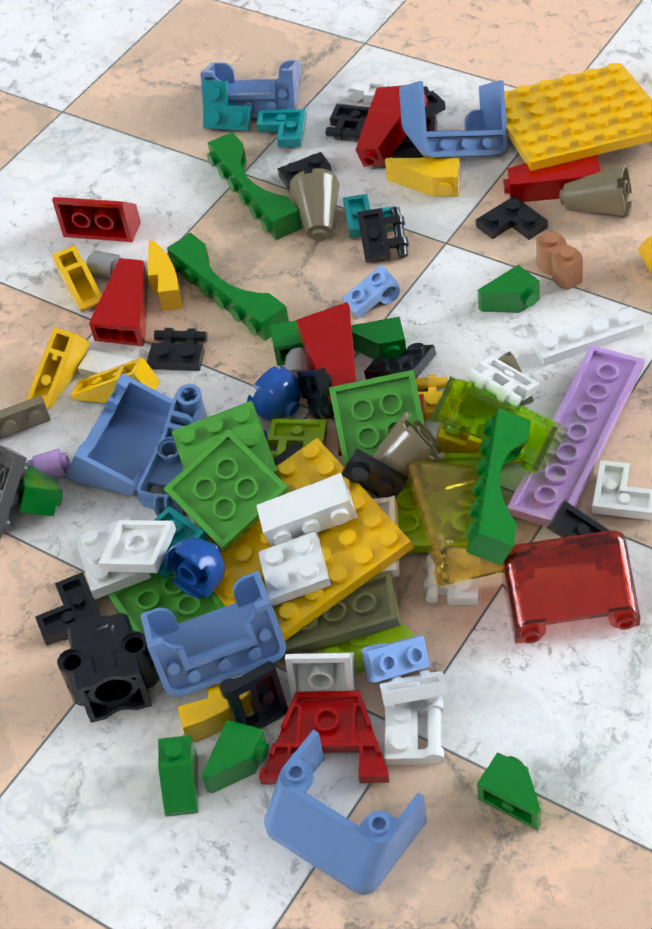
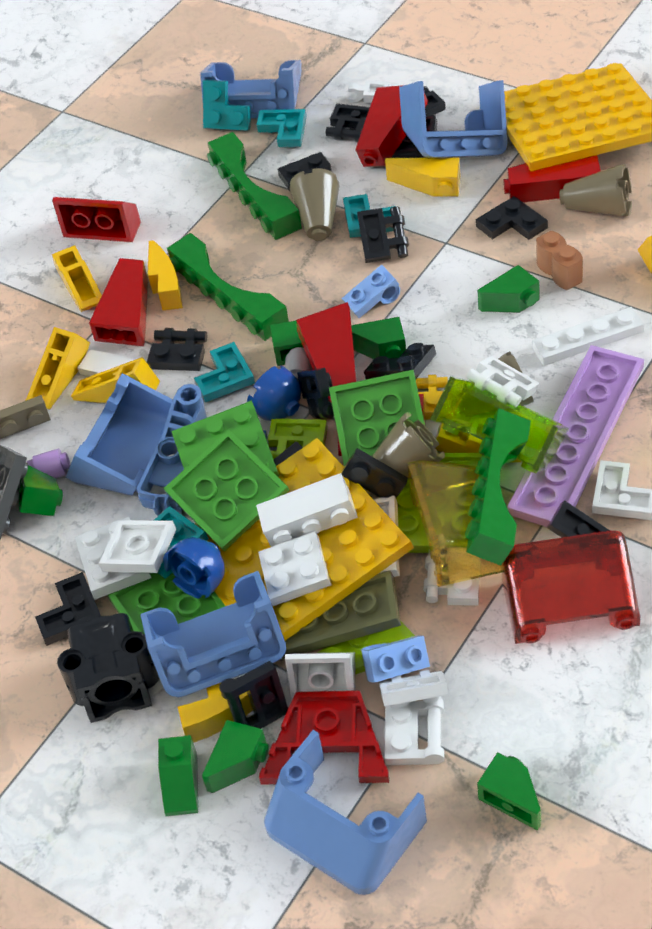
(102, 263): light grey brick -> none
(230, 375): none -> teal plate

